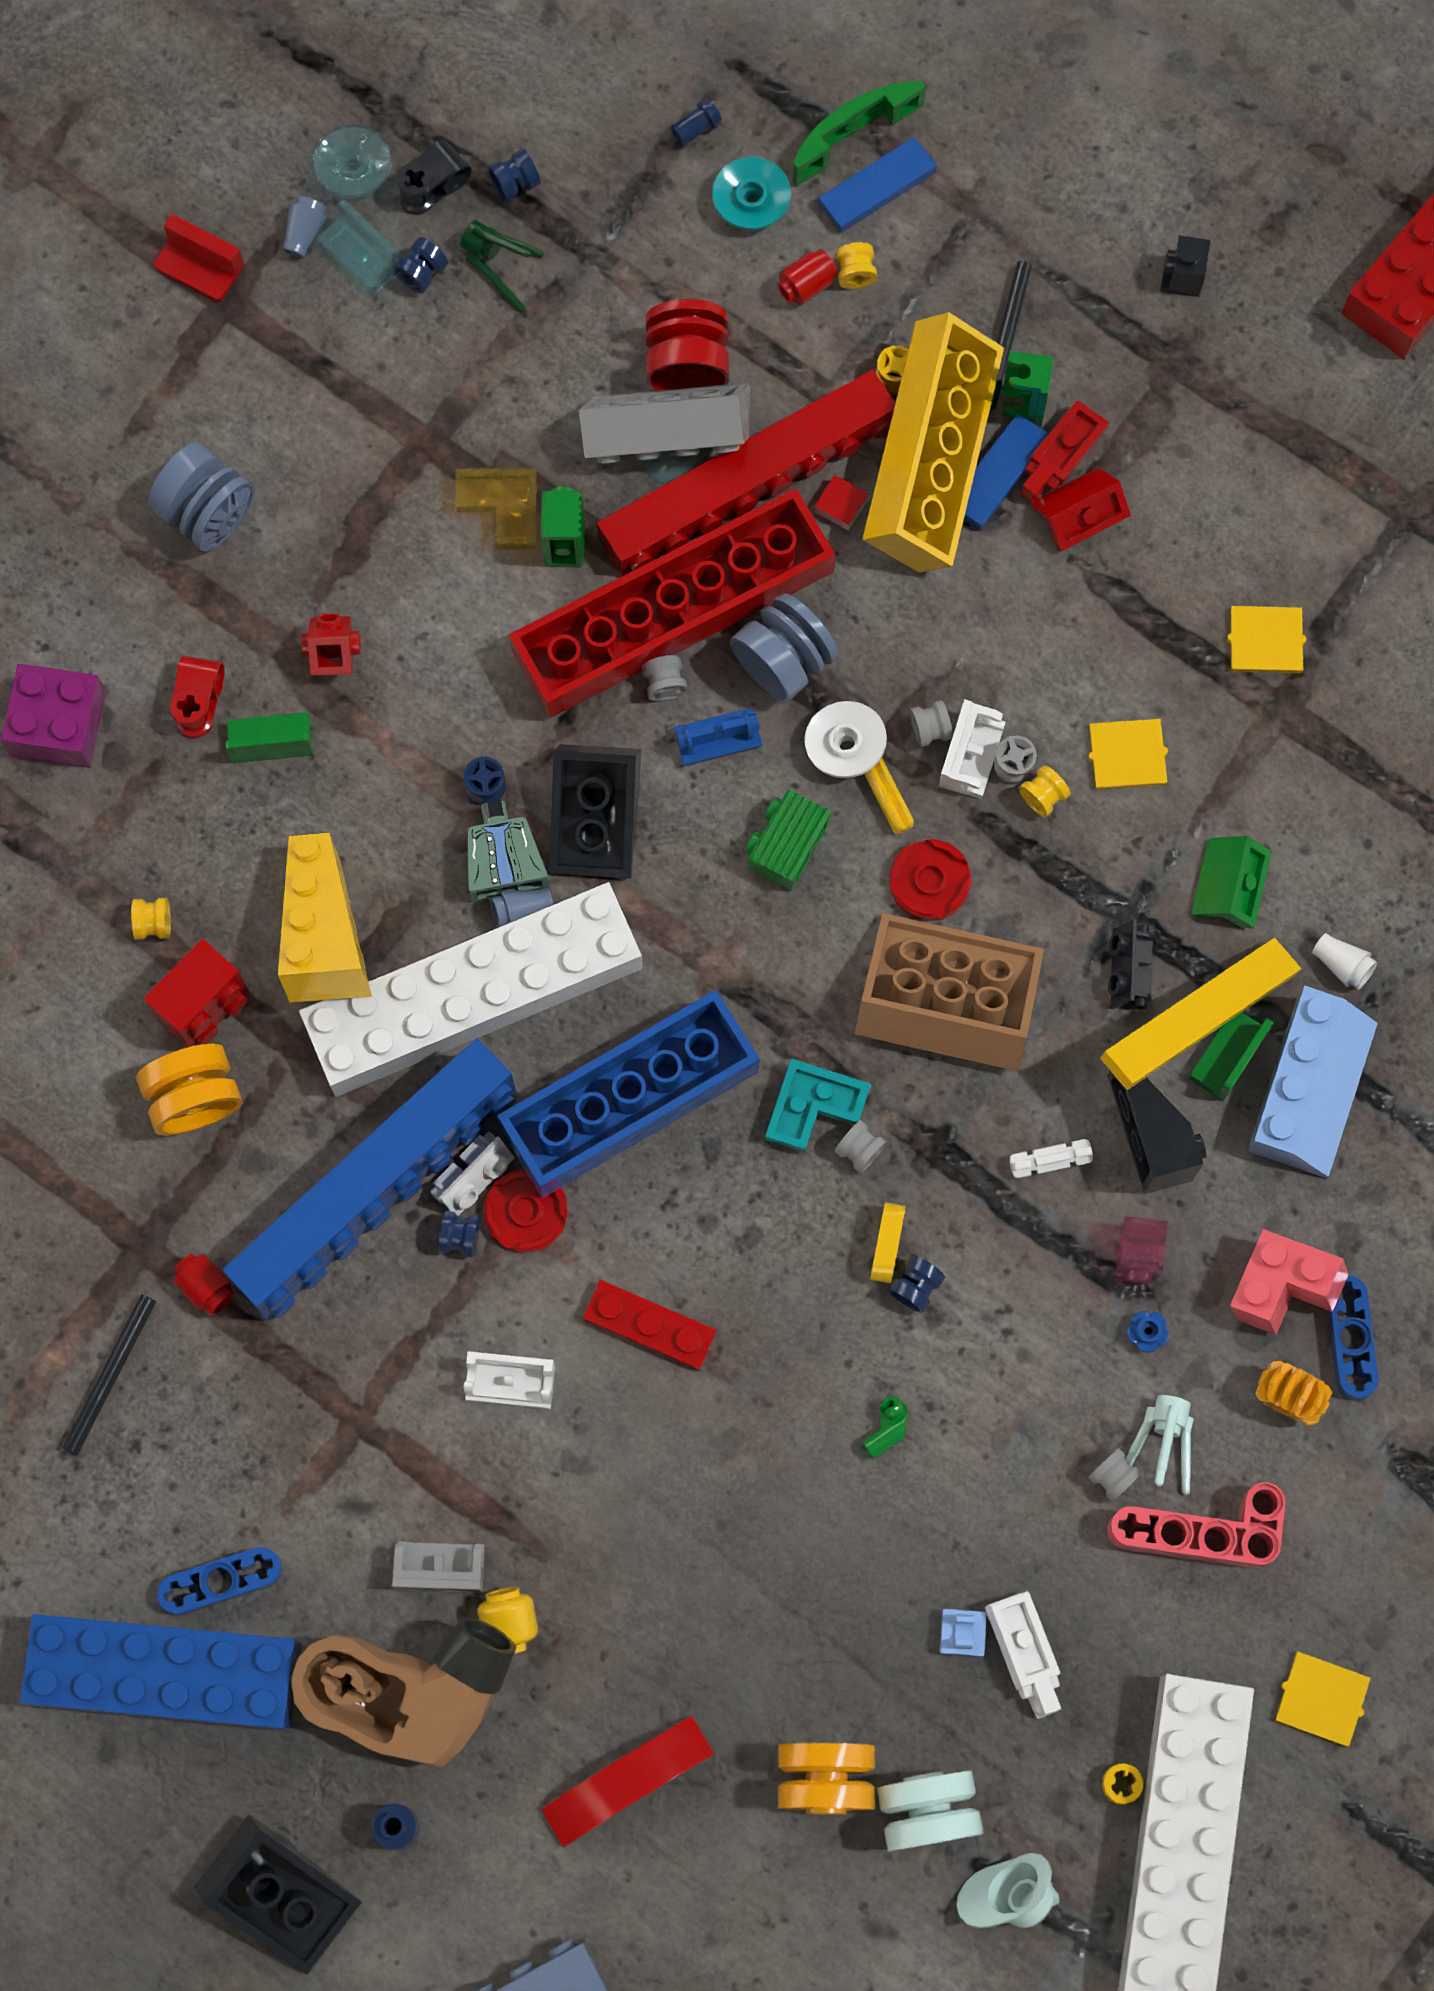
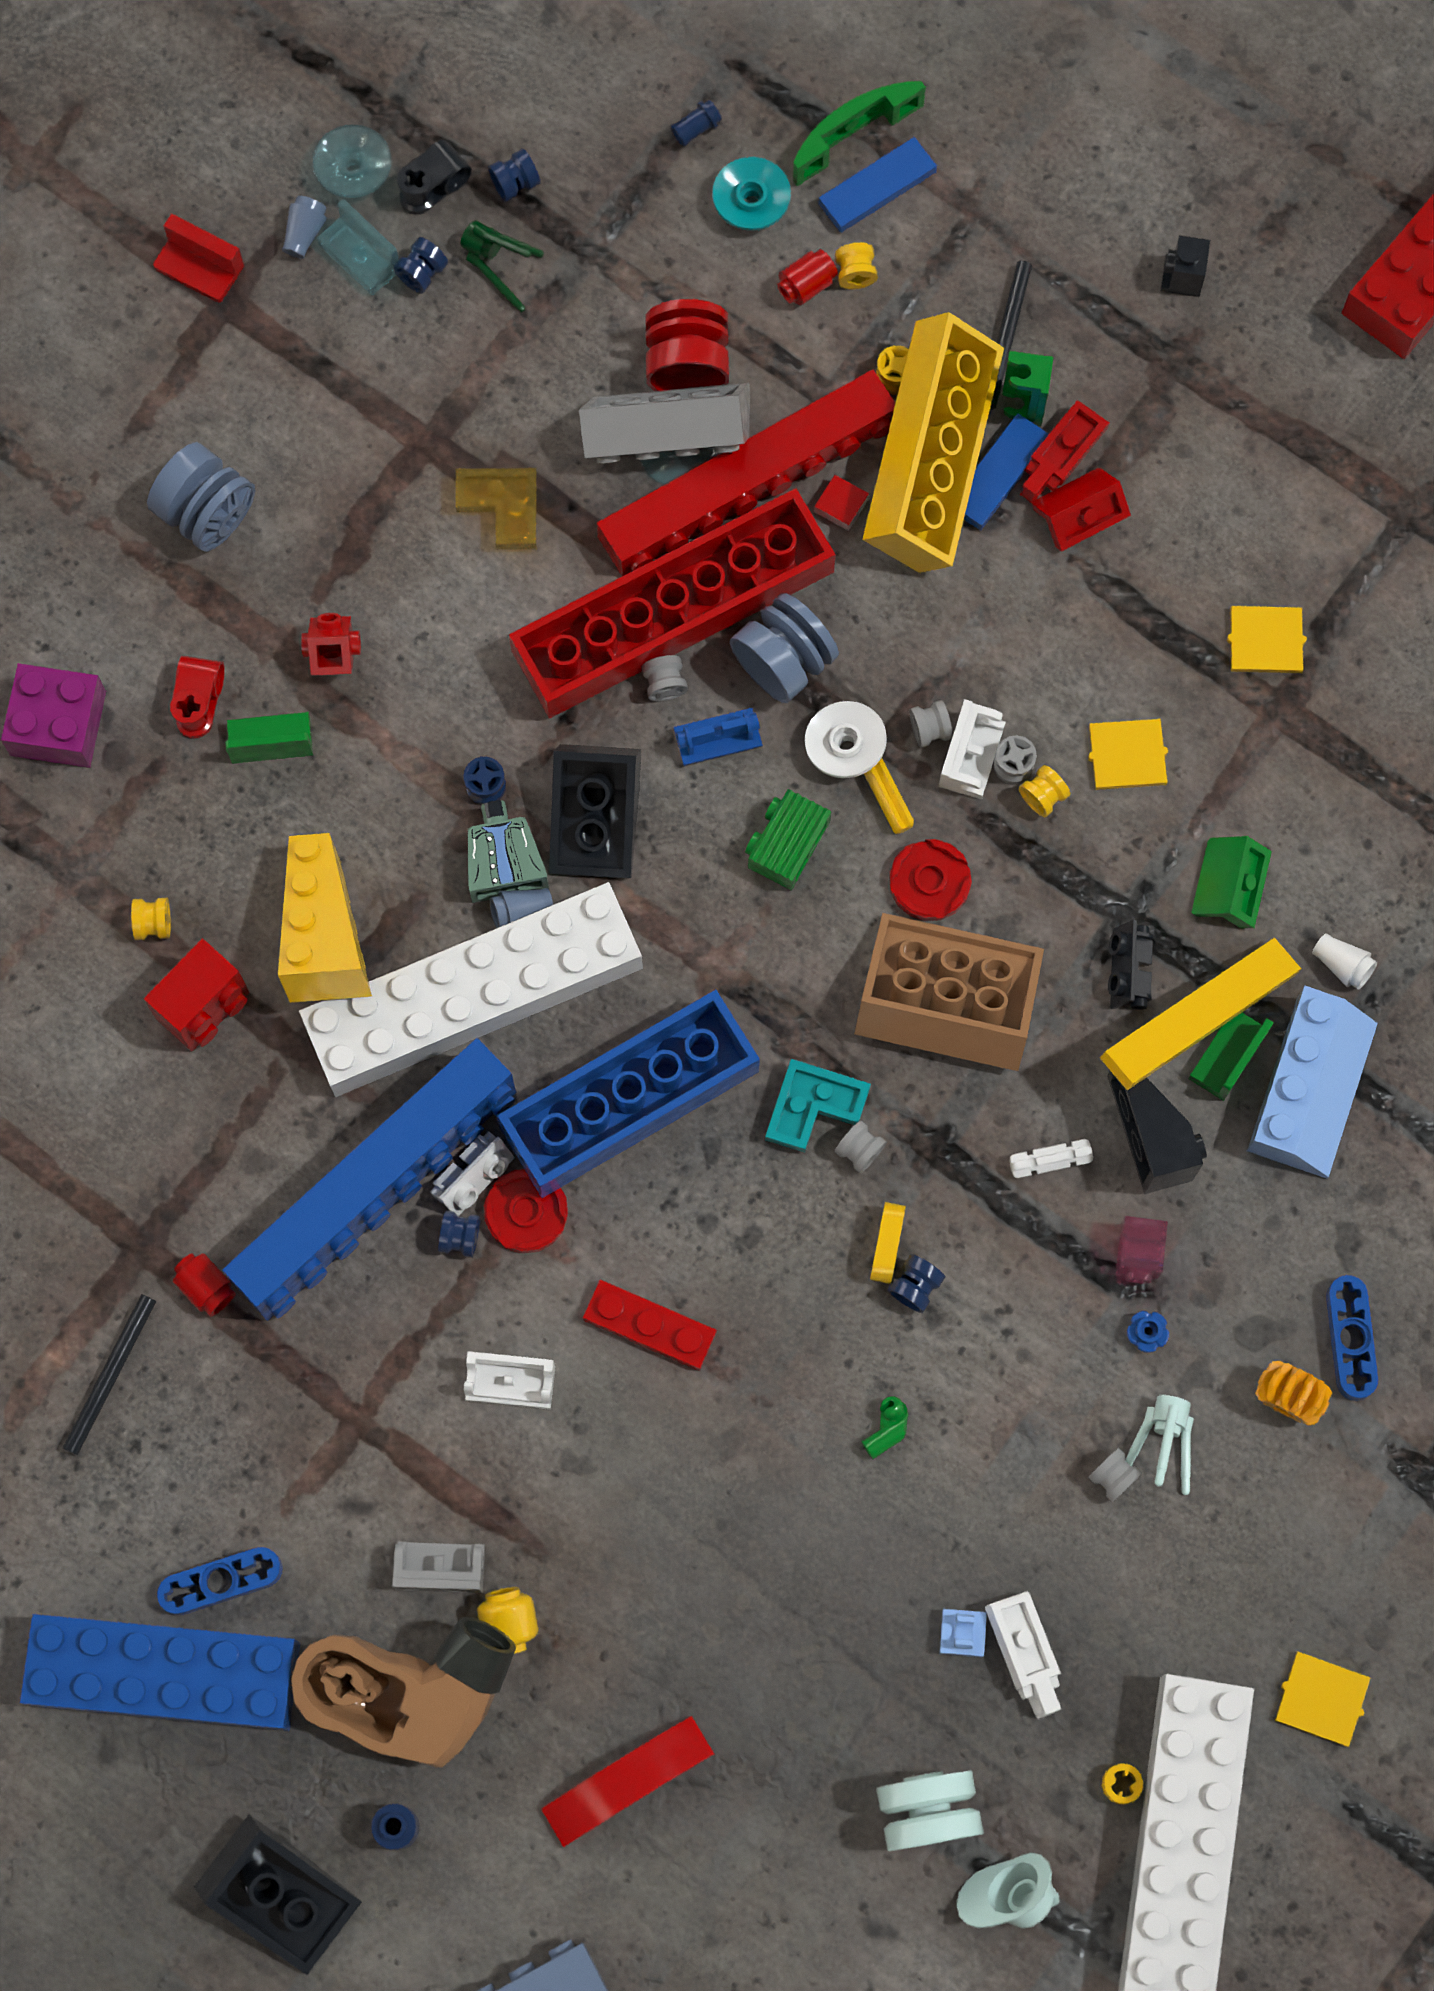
(189, 1089): light orange wheel -> none
(562, 528): green brick -> none
(826, 1777): light orange wheel -> none
(1194, 1529): coral beam -> none
(1284, 1271): coral brick -> none

